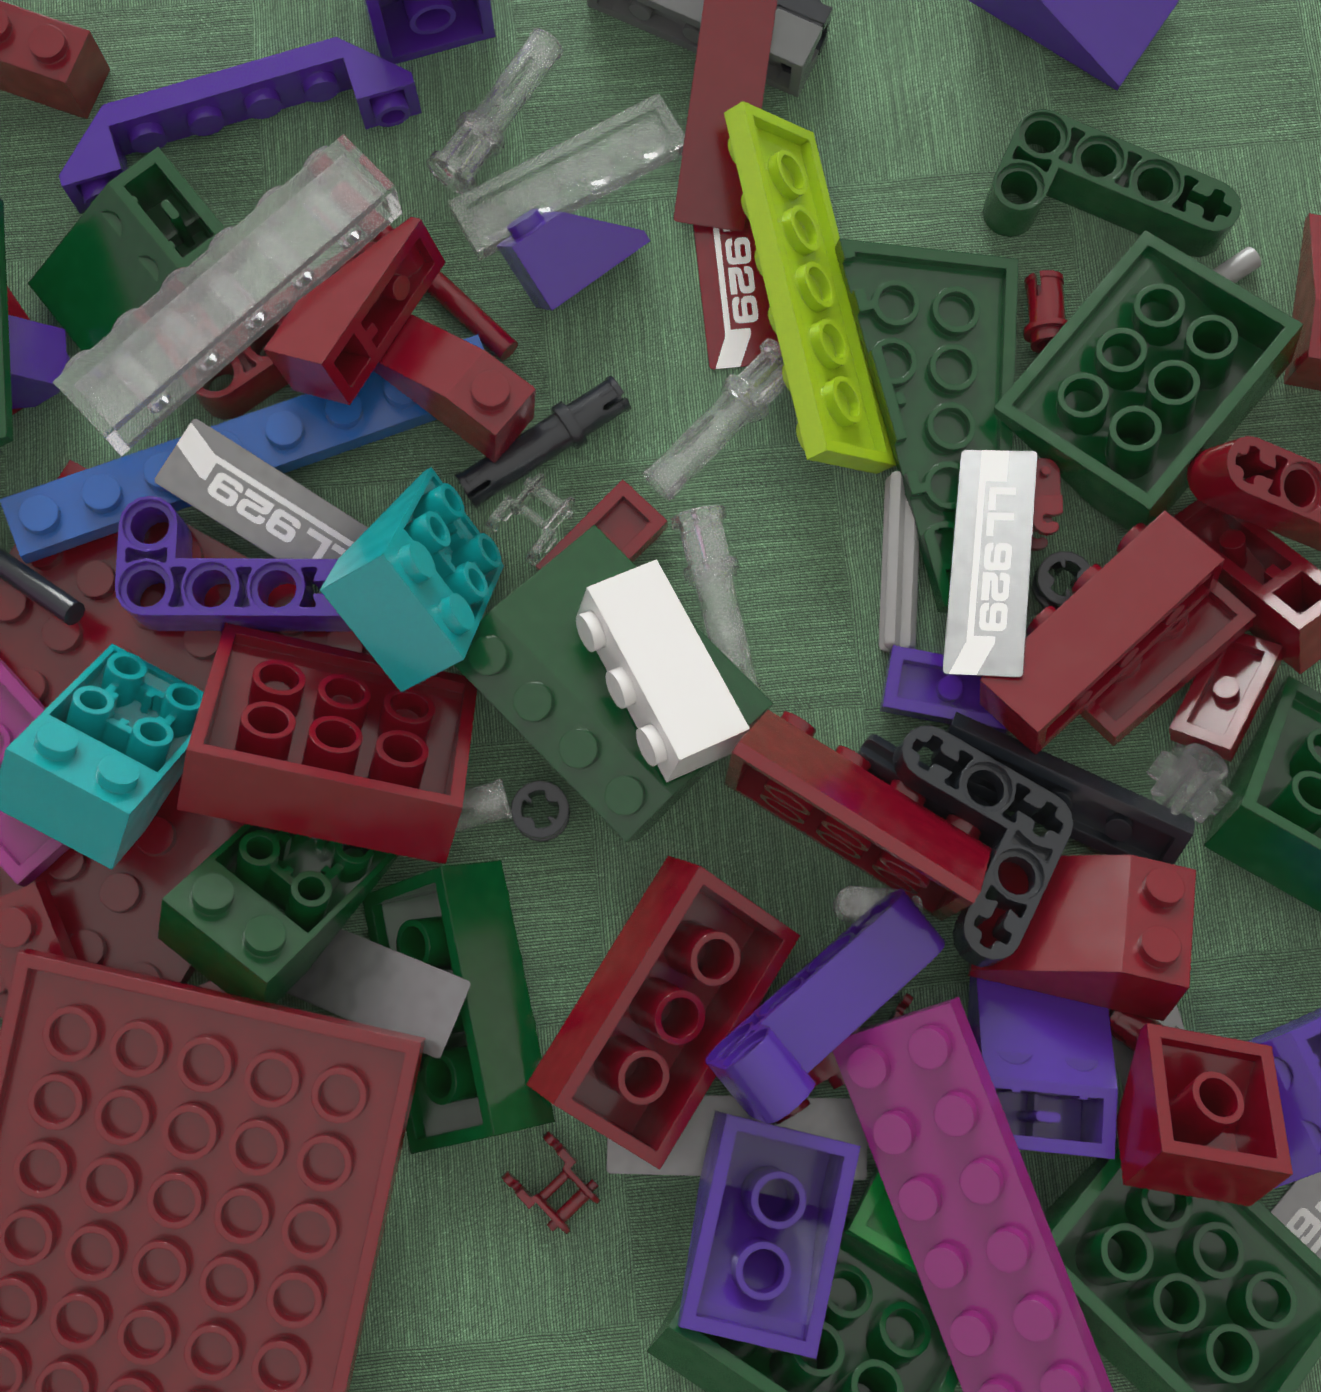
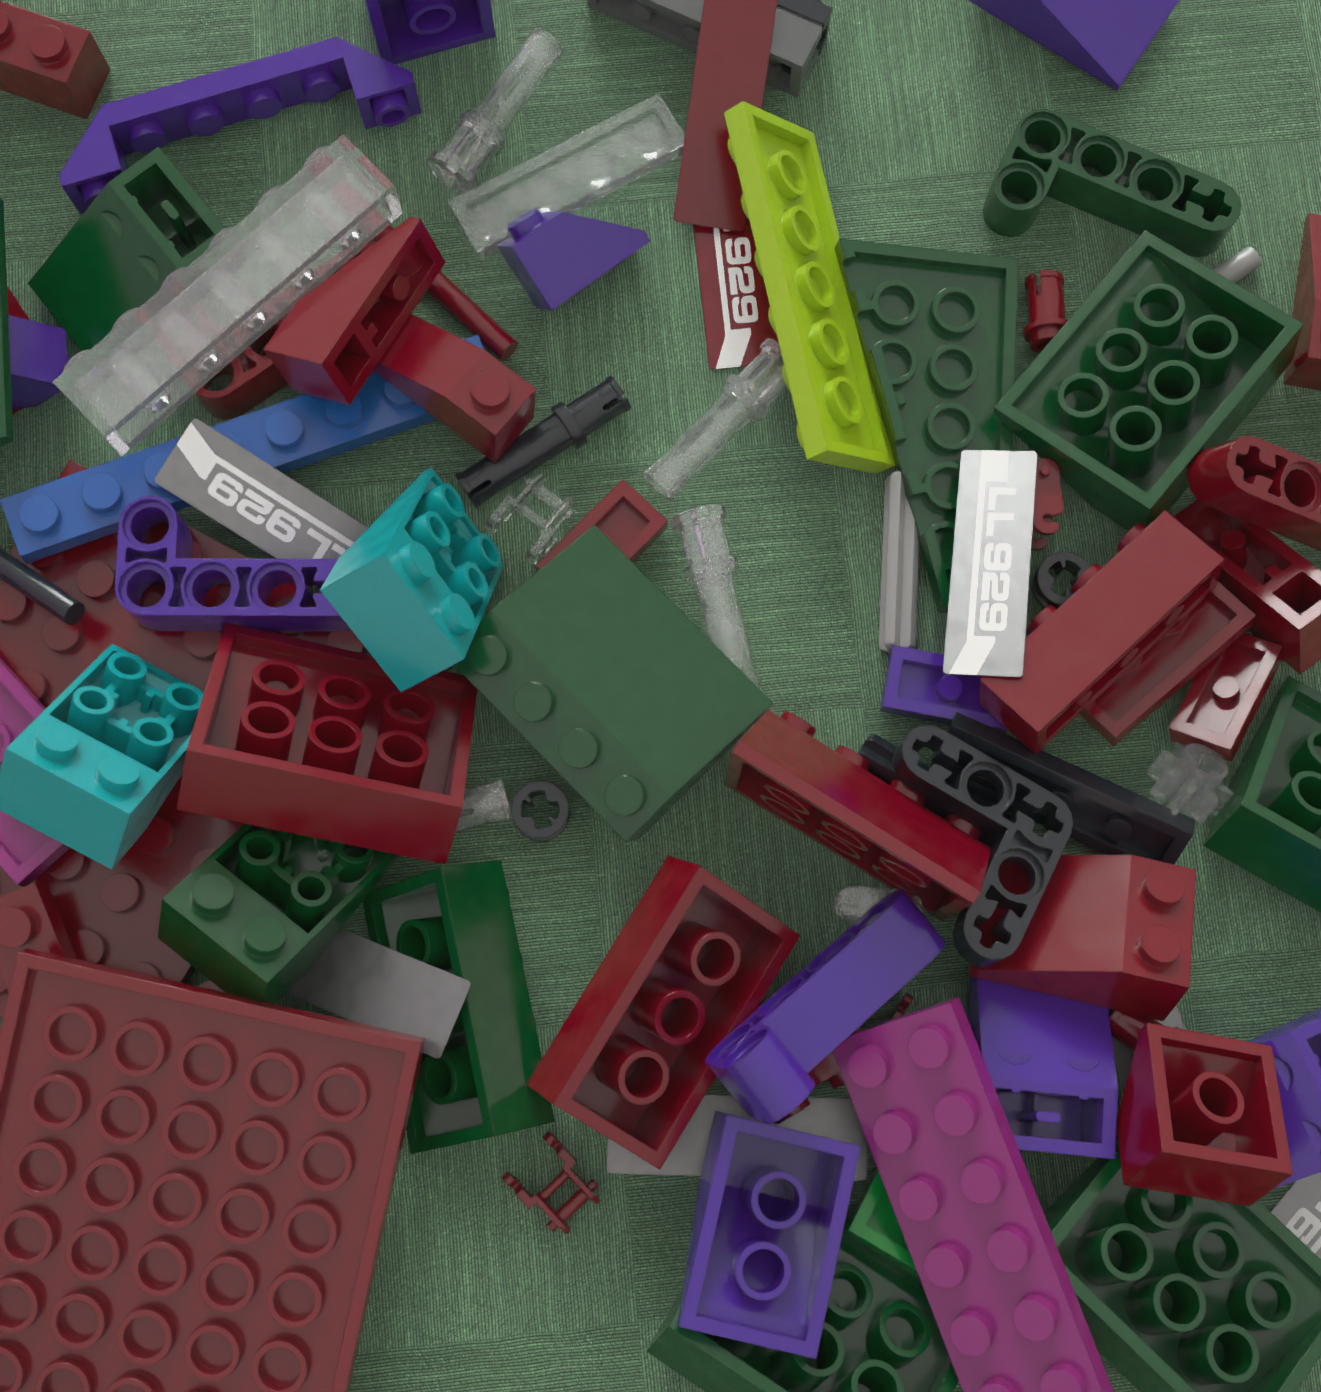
(660, 671): white brick -> none

